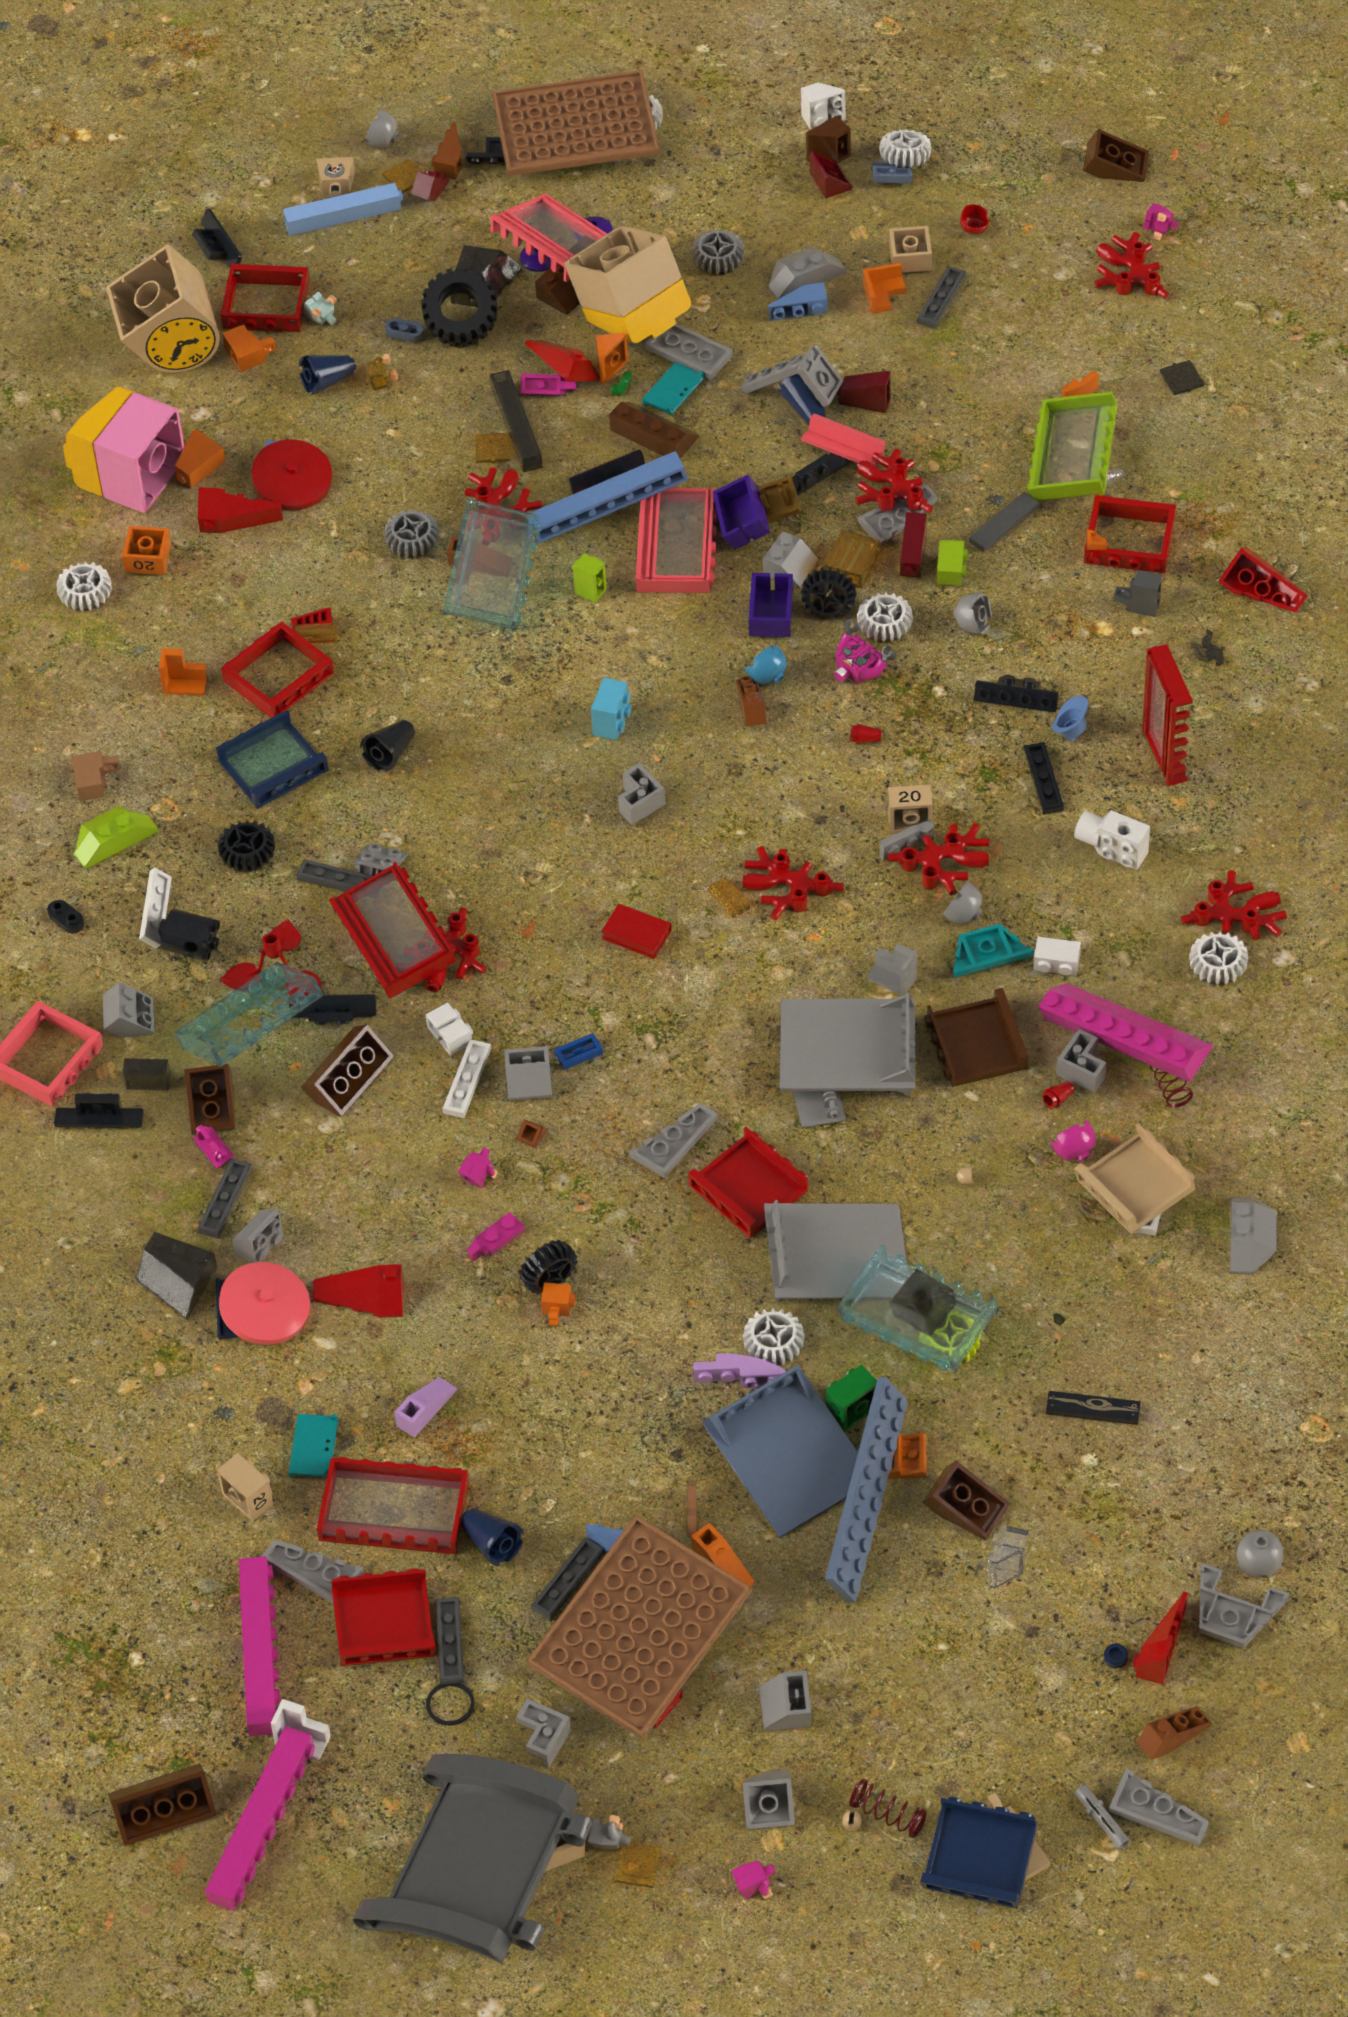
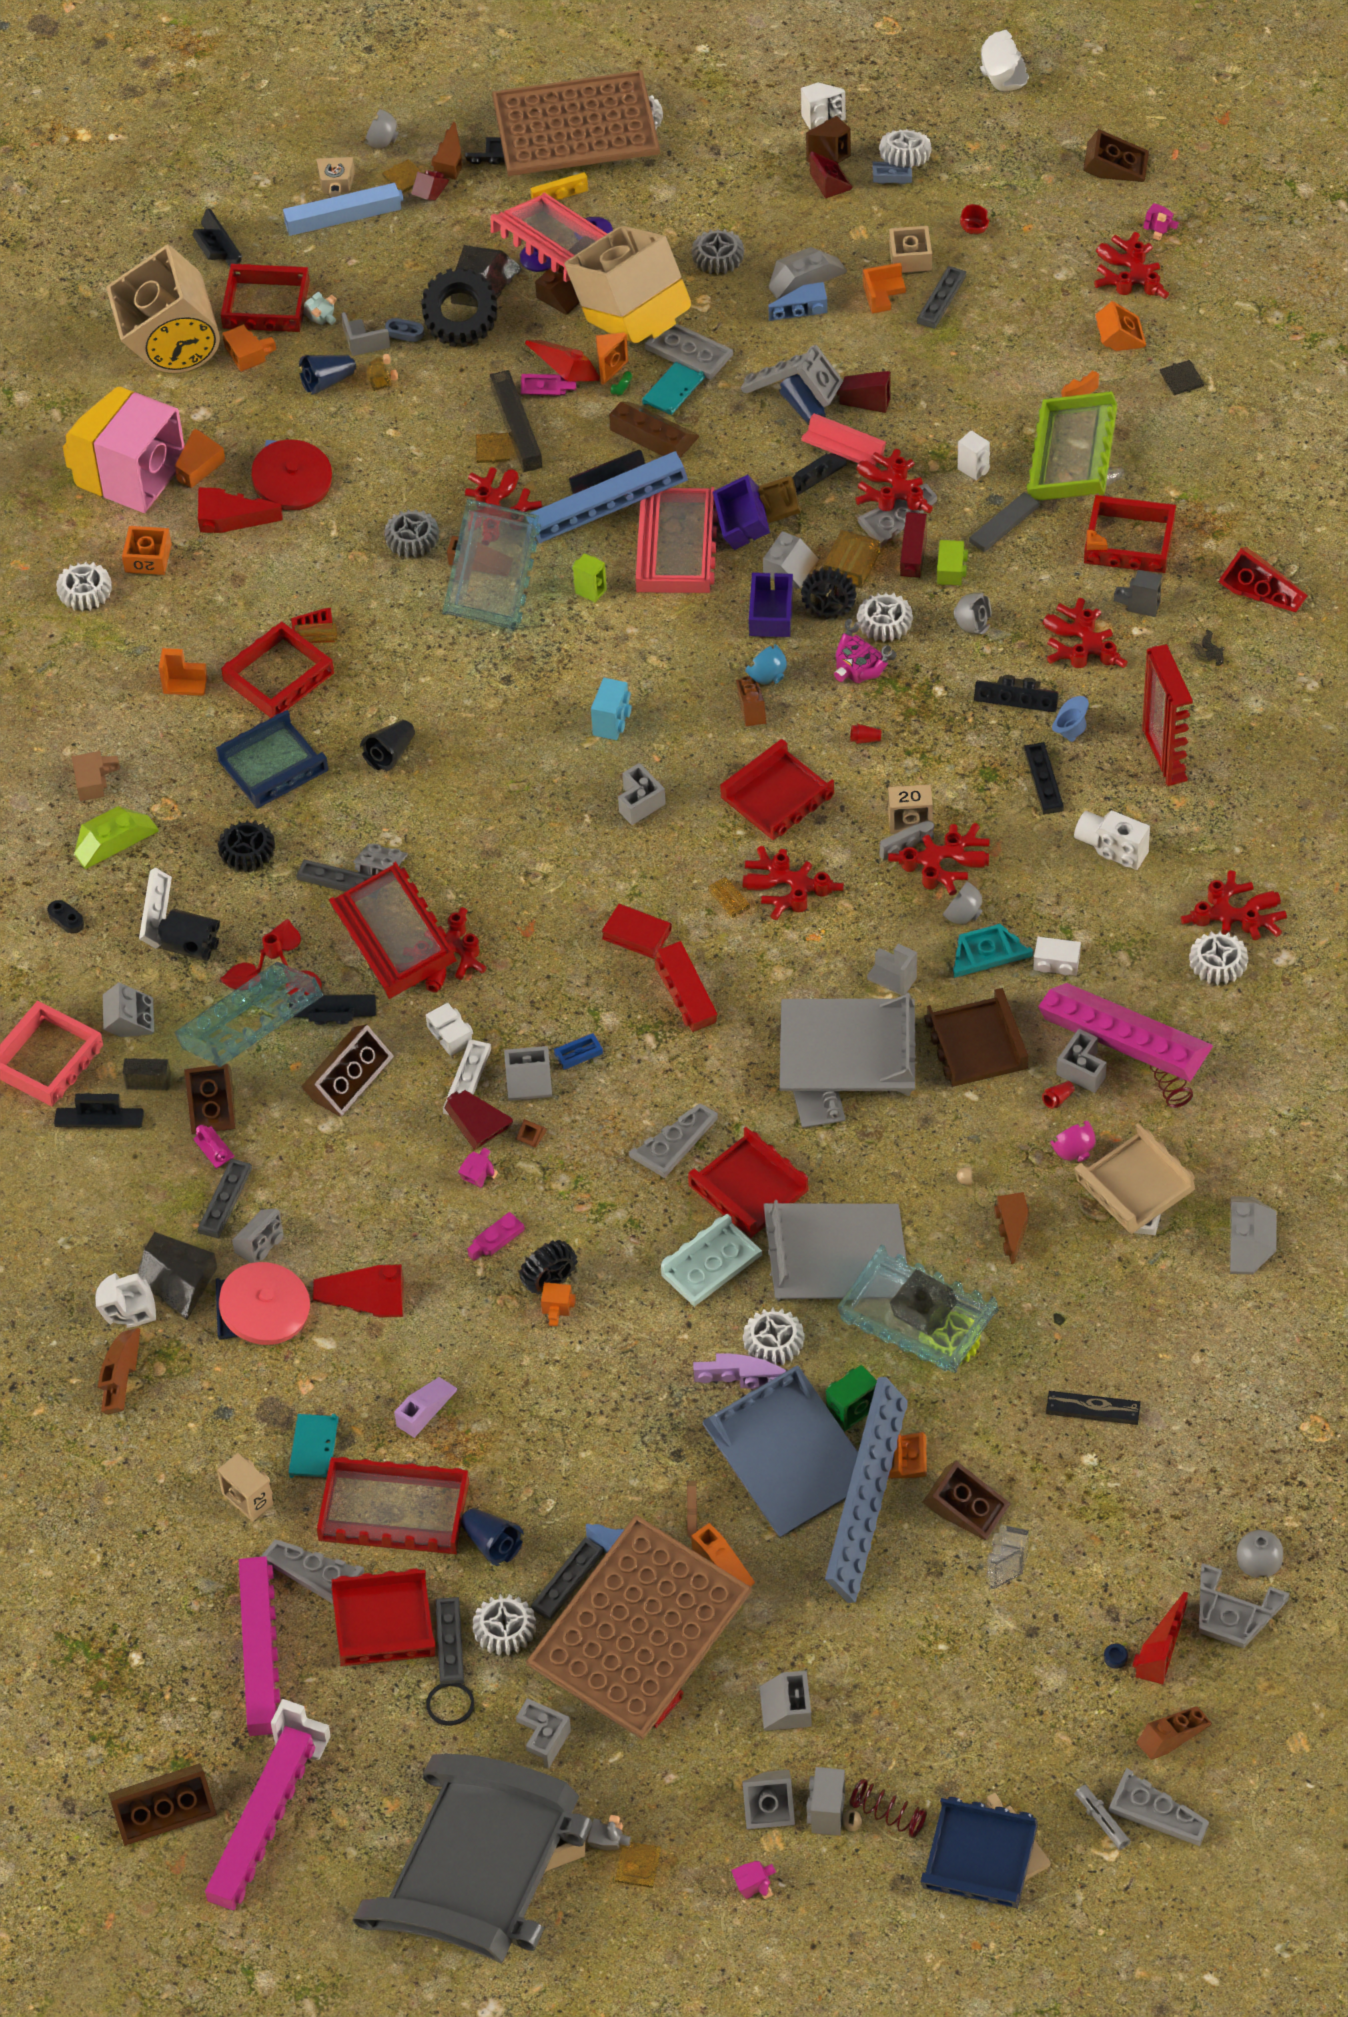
(115, 1368): none -> dark orange slope
(126, 1300): none -> white brick
(363, 342): none -> light grey panel
(476, 1118): none -> dark red slope
(519, 1621): none -> white gear
(563, 187): none -> yellow plate
(685, 986): none -> red wedge
(709, 1260): none -> light aqua bracket
(775, 790): none -> red panel
(826, 1801): none -> light grey brick
(973, 455): none -> white brick
(1003, 62): none -> white animal
(1013, 1216): none -> dark orange slope
(1082, 627): none -> red plant
(1119, 328): none -> orange slope

